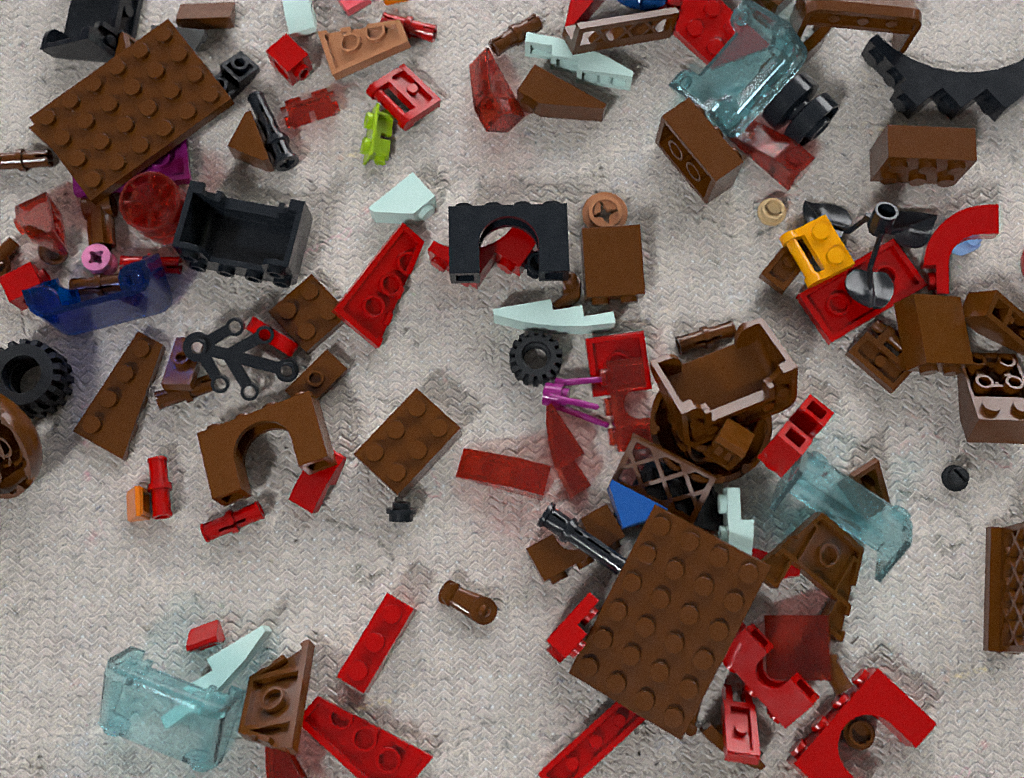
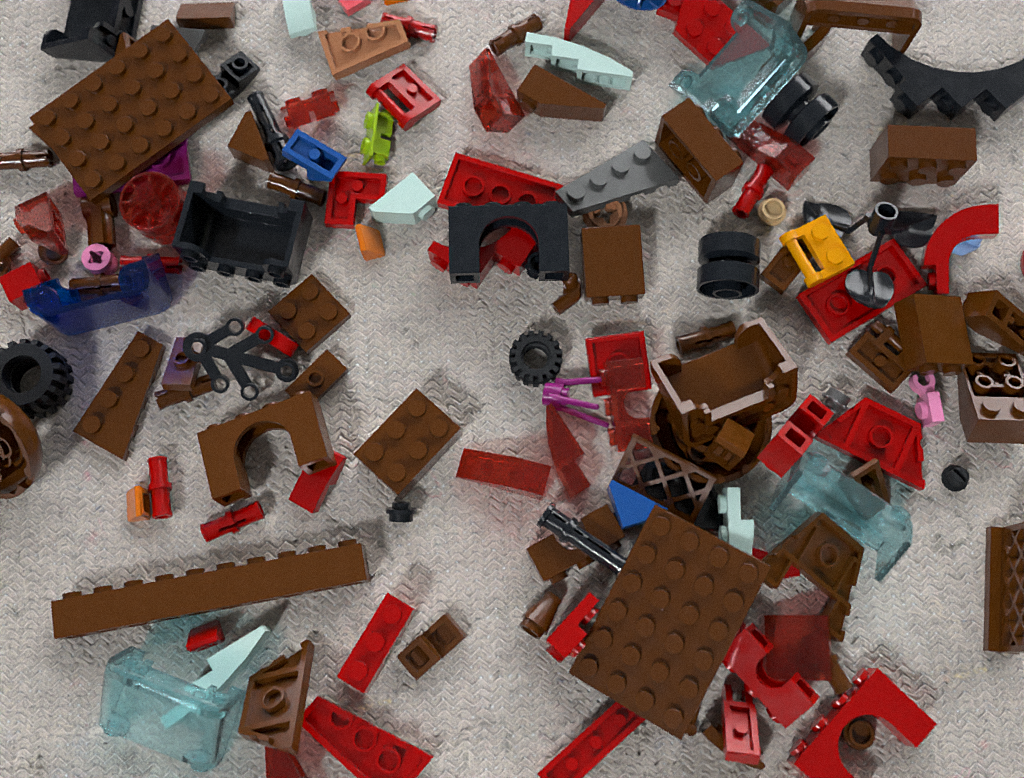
(209, 591): none -> reddish brown brick
(289, 59): red brick -> none
(296, 189): none -> reddish brown pin
(318, 159): none -> blue slope
(347, 191): none -> red plate
(369, 242): none -> orange slope
(374, 294): red wing -> none
(431, 646): none -> reddish brown slope
(471, 604): reddish brown piece -> none
(483, 182): none -> red plate
(540, 616): none -> reddish brown cone
(542, 317): light aqua slope -> none
(617, 179): none -> dark grey wing
(620, 30): reddish brown fence -> none
(728, 265): none -> black wheel
(752, 191): none -> red pin
(836, 400): none -> flat silver plate
(879, 433): none -> red wing
(928, 405): none -> bright pink plate

